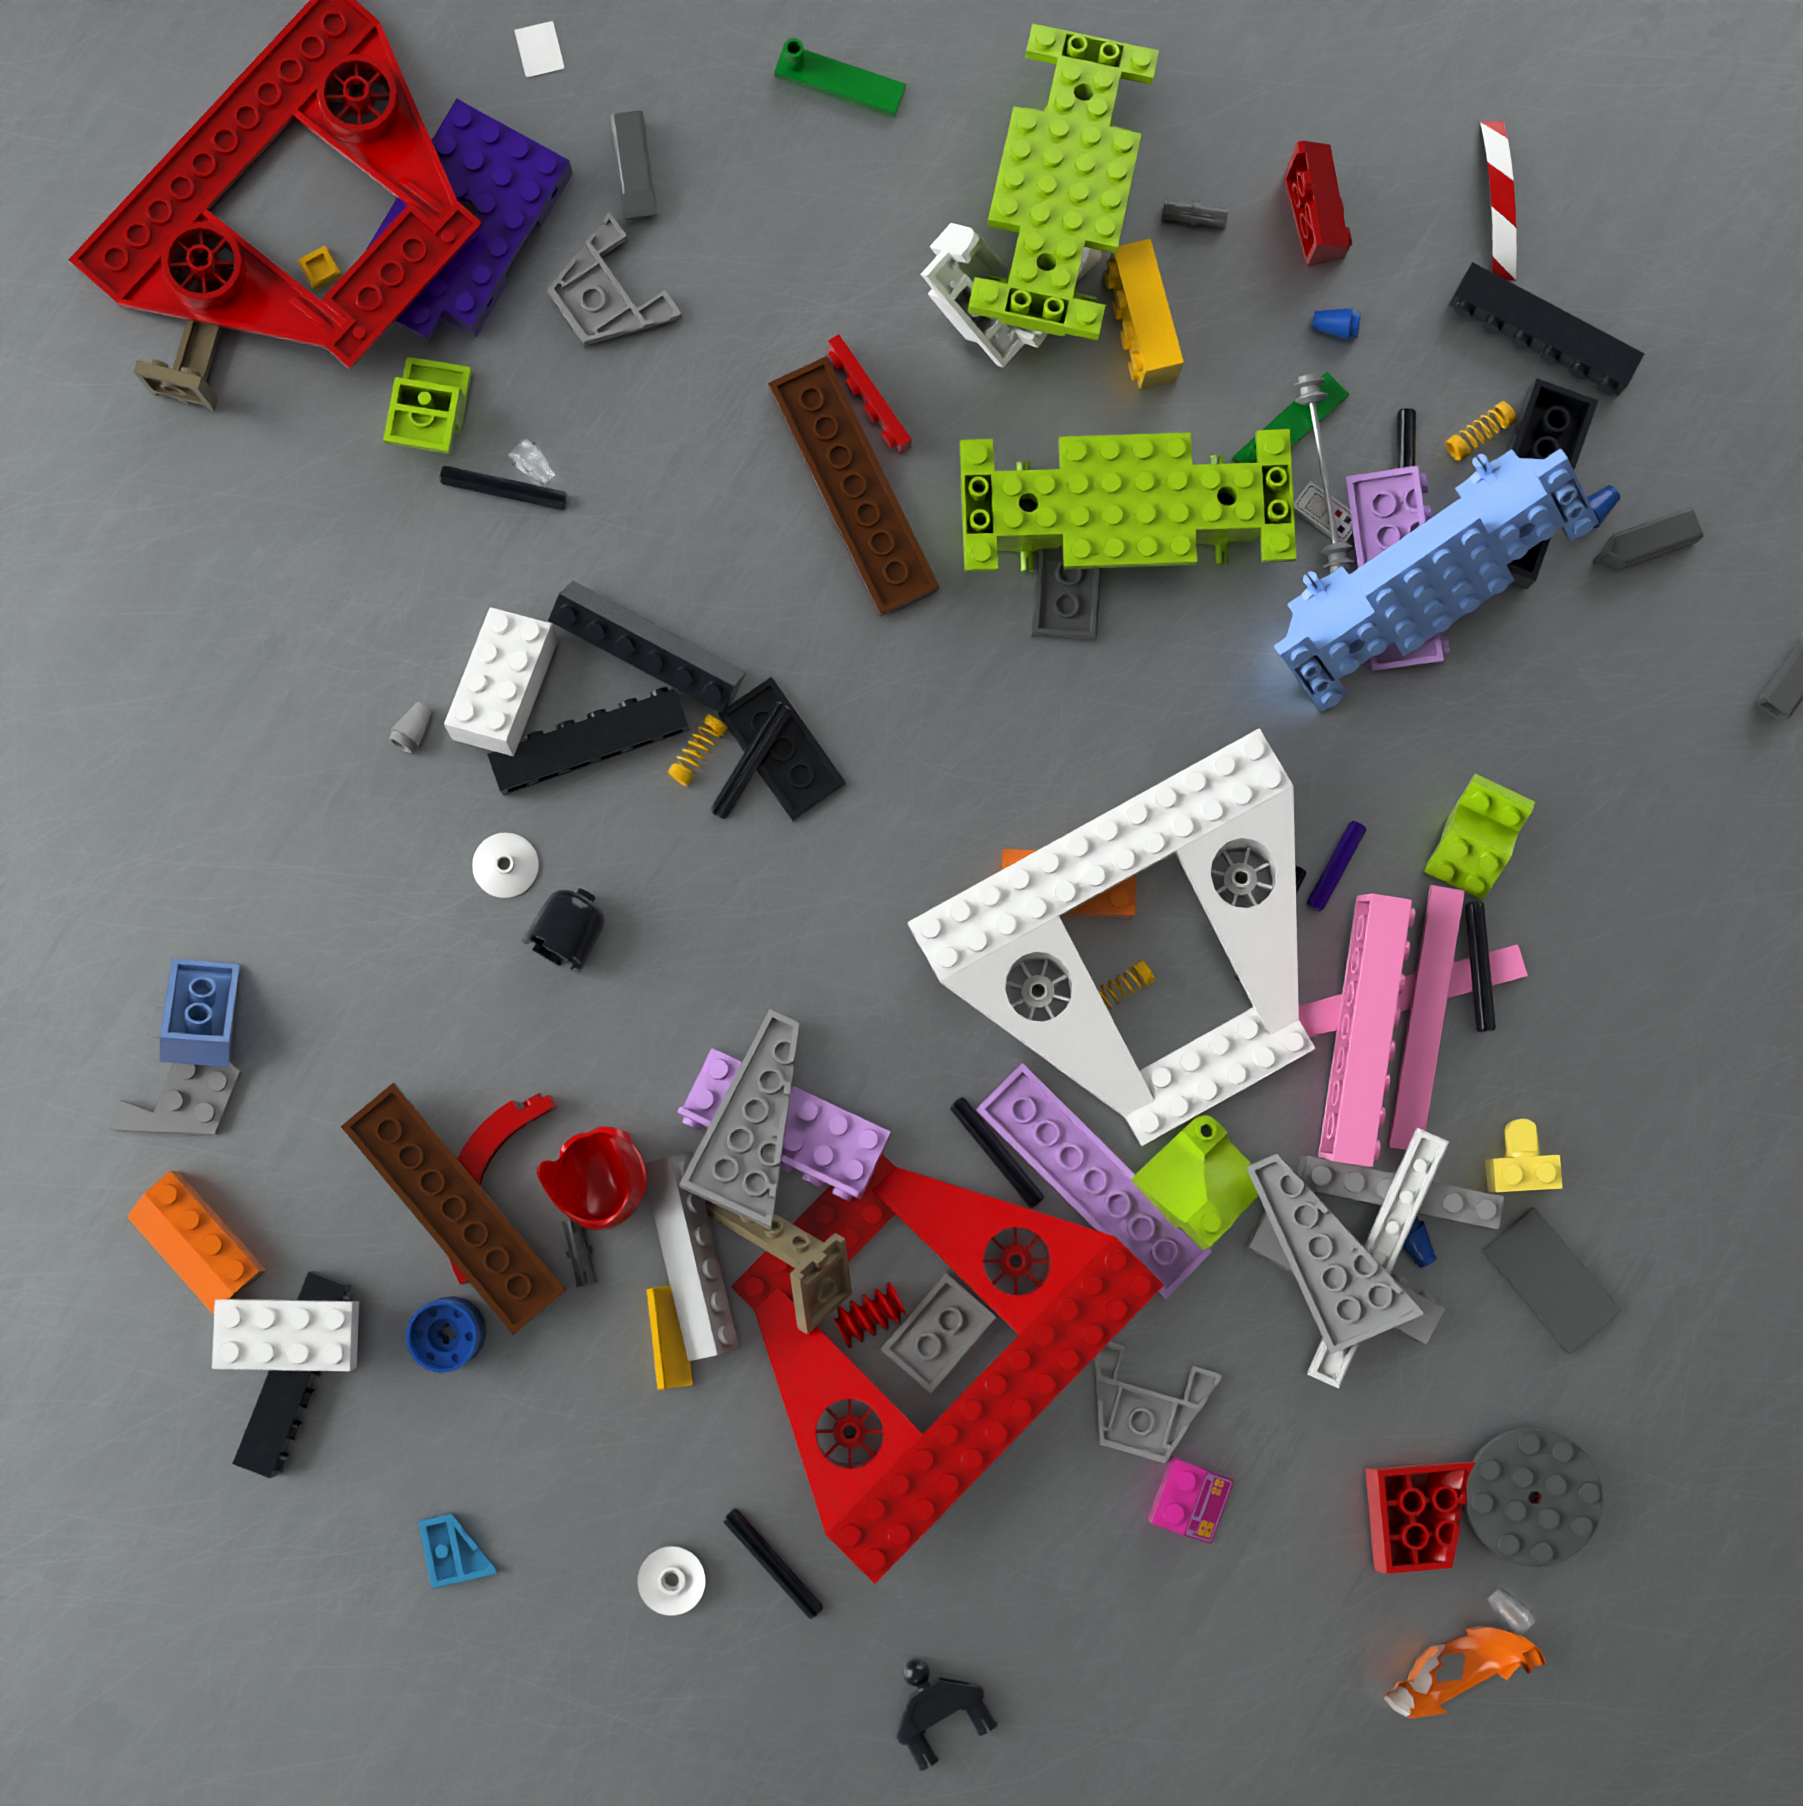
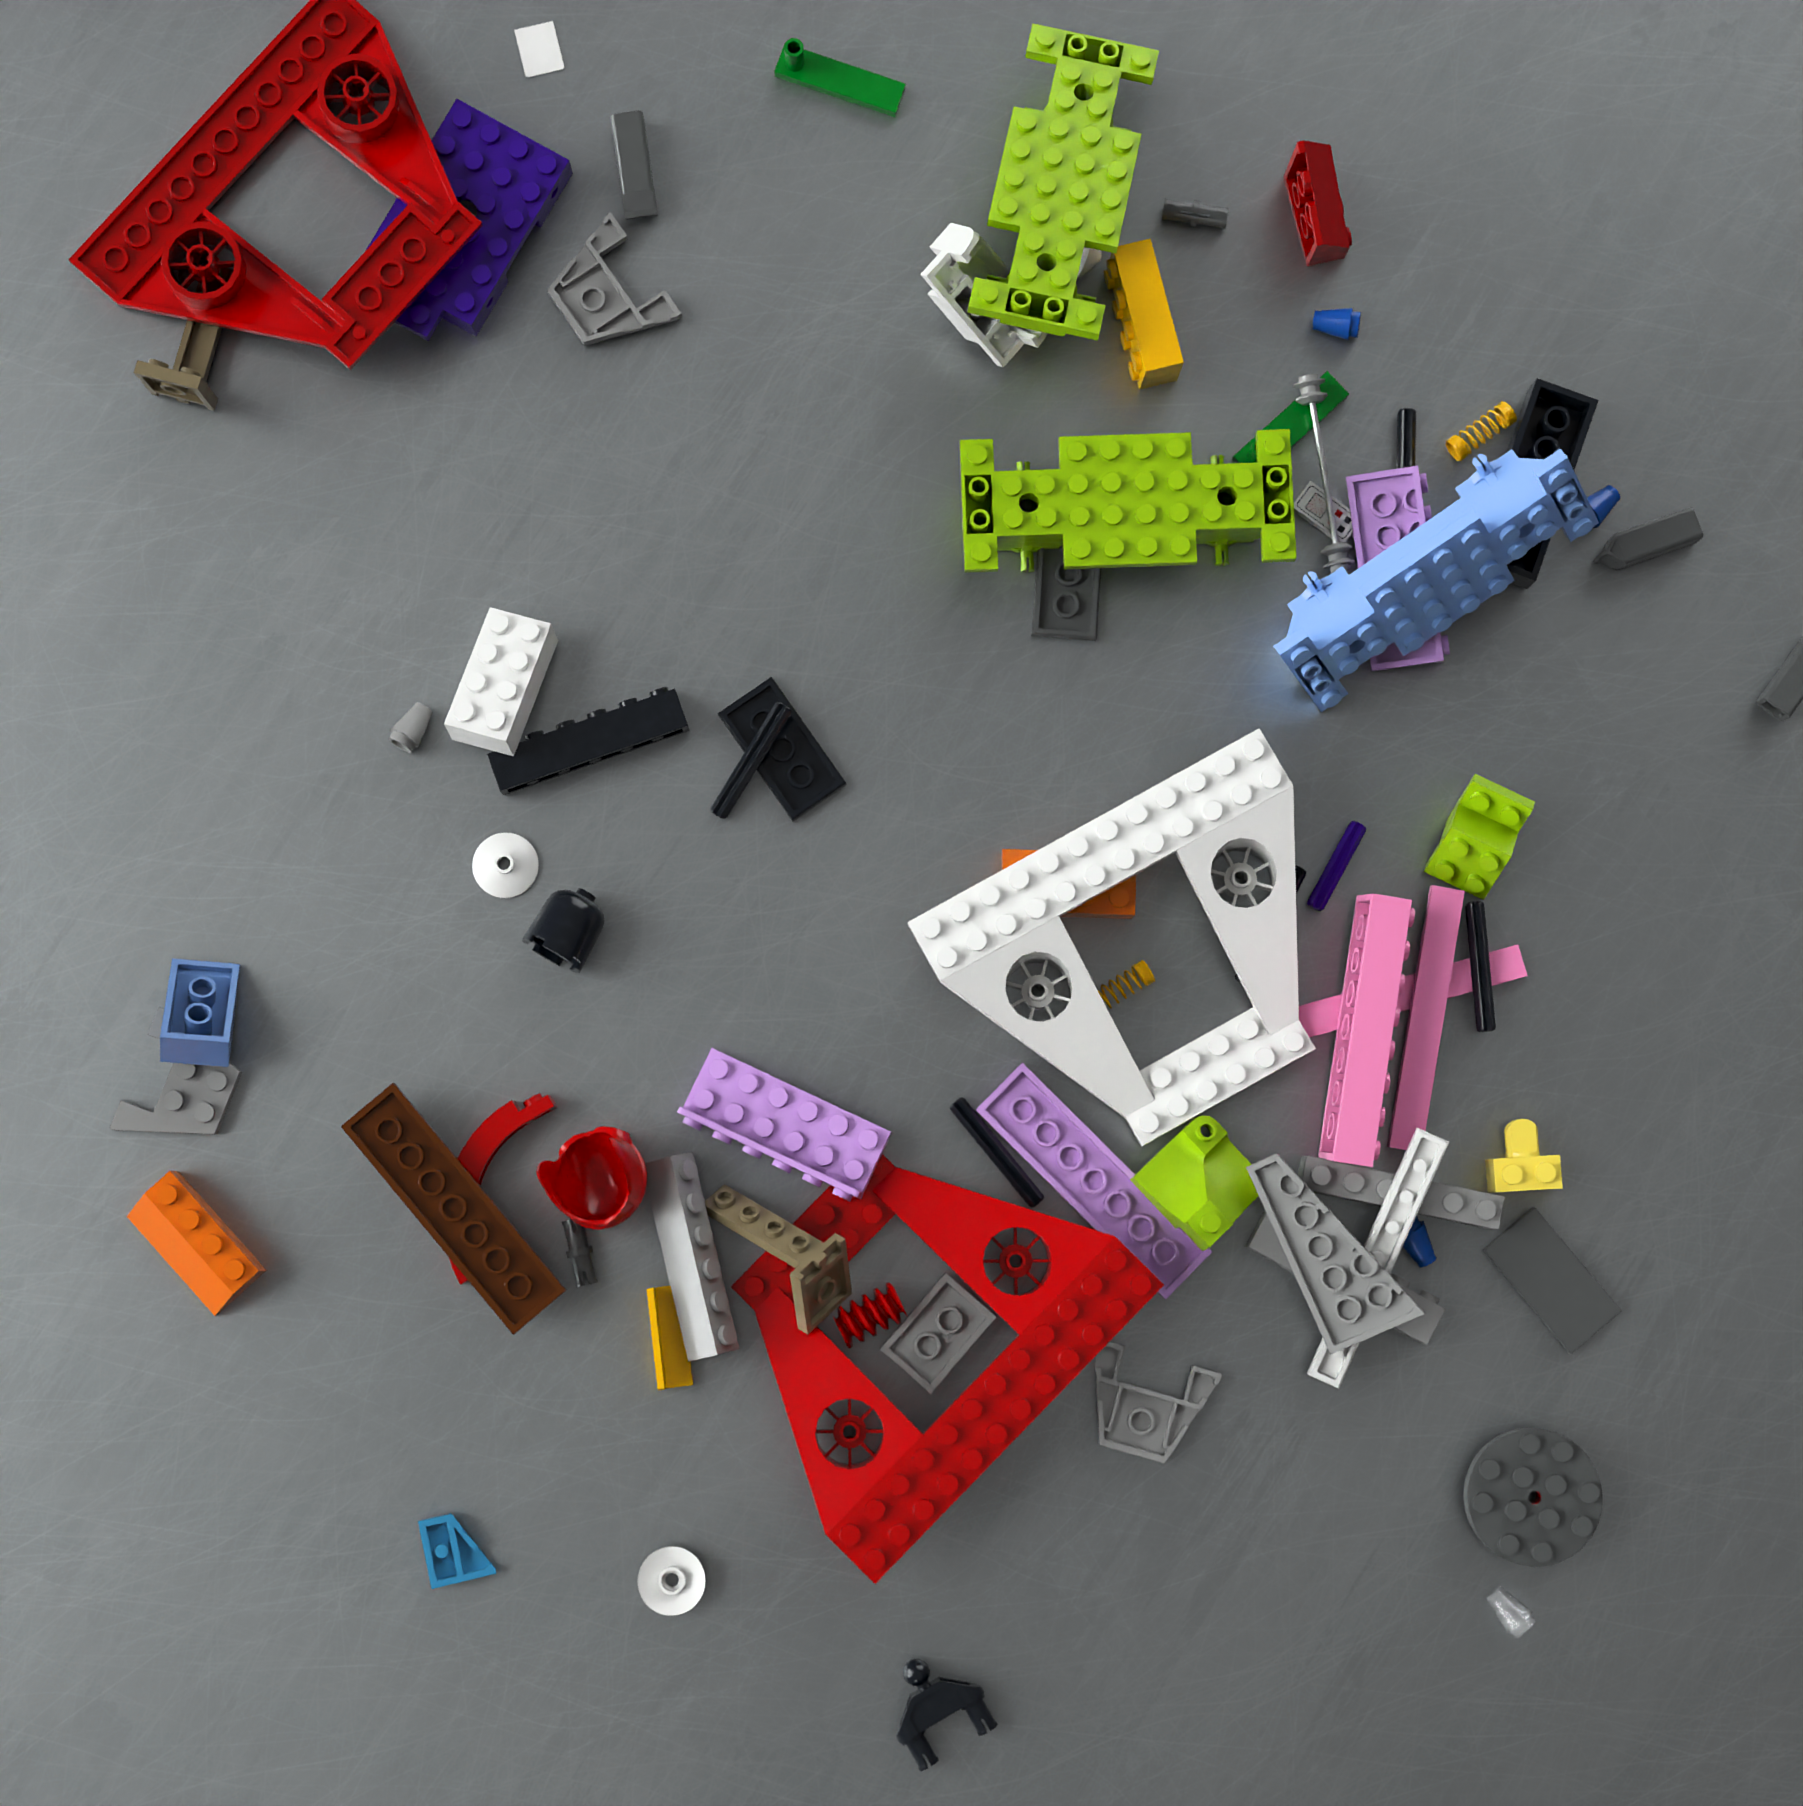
(283, 1397): black brick -> none
(285, 1335): white brick -> none
(319, 268): yellow tile -> none
(427, 405): lime bracket -> none
(433, 1348): blue wheel -> none
(503, 487): black axle -> none
(531, 462): clear cone -> none
(646, 646): black brick -> none
(714, 727): yellow piece -> none
(745, 1140): light grey wing -> none
(773, 1563): black axle -> none
(853, 486): reddish brown plate -> none
(860, 384): red plate -> none
(1190, 1500): dark pink slope -> none
(1416, 1514): red wedge -> none
(1486, 1654): orange animal -> none
(1502, 199): sticker -> none
(1546, 329): black brick -> none

